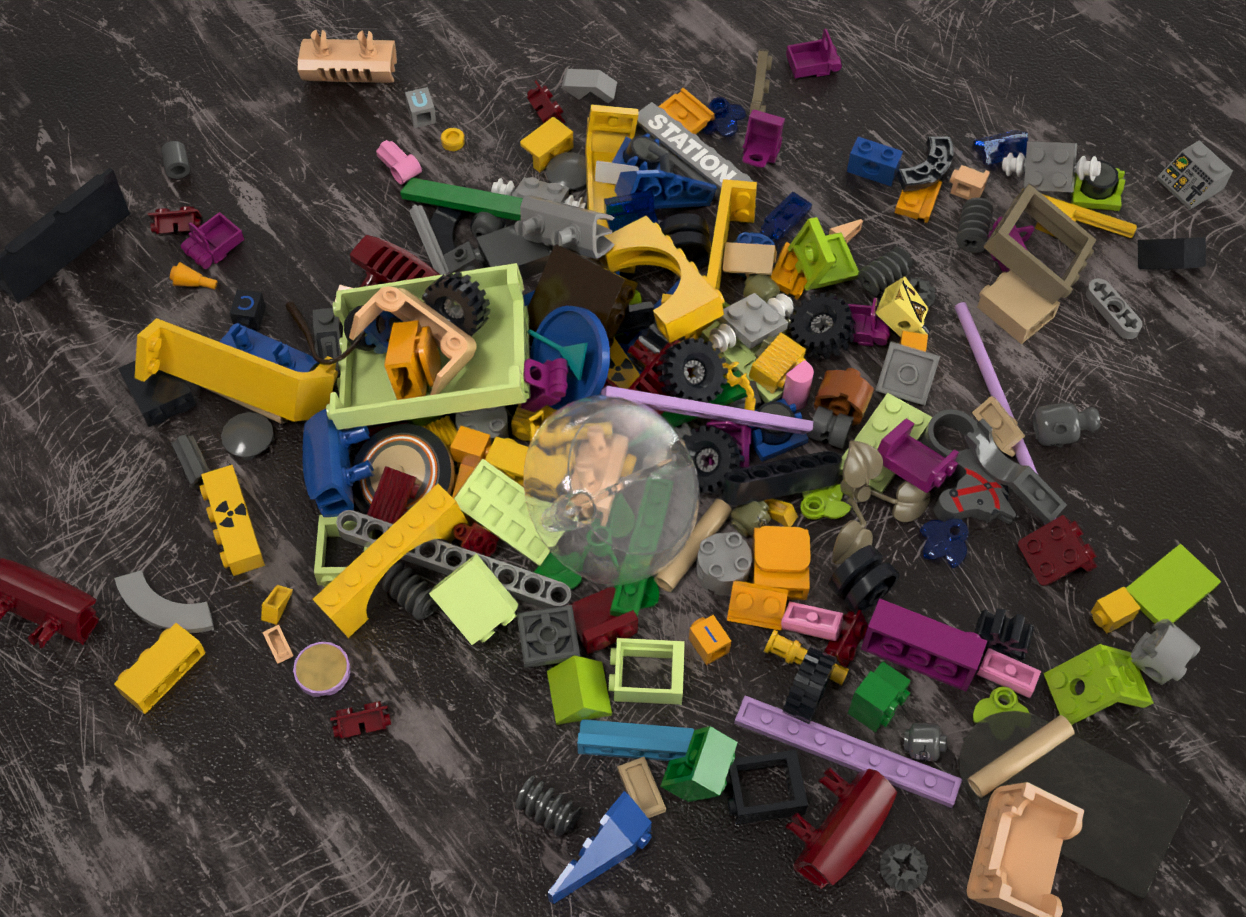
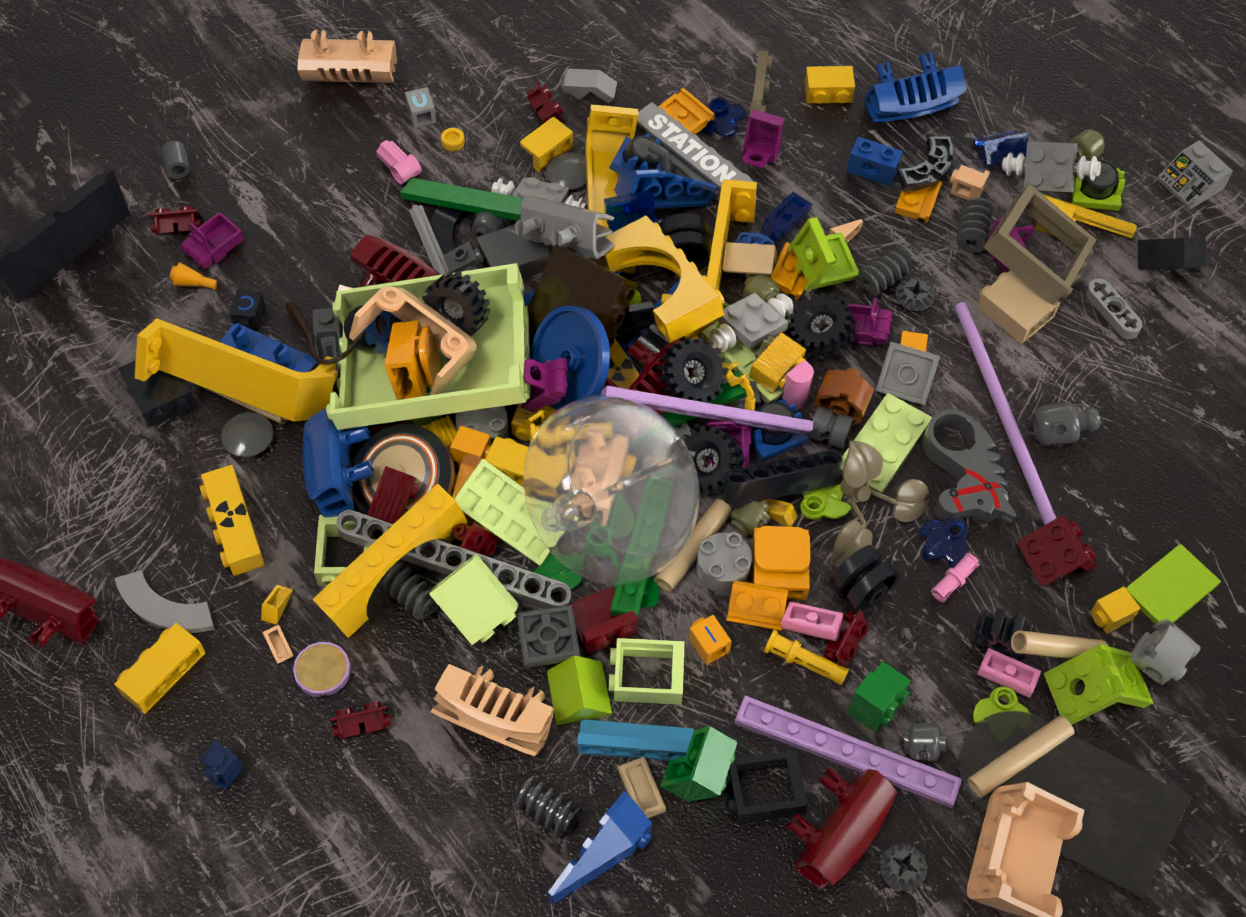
(190, 459): dark grey axle -> none
(220, 765): none -> dark blue brick
(493, 710): none -> light nougat piece
(573, 354): teal piece -> none
(610, 172): white sticker -> none
(809, 685): black bush -> none
(813, 57): magenta piece -> none
(829, 84): none -> yellow brick
(903, 308): light yellow torso -> none
(915, 94): none -> blue piece
(915, 460): magenta panel -> none
(923, 645): magenta brick -> none
(955, 577): none -> bright pink pin
(1005, 428): tan panel -> none
(1018, 477): dark grey piece -> none
(1051, 644): none -> tan piece
(1088, 144): none -> olive head

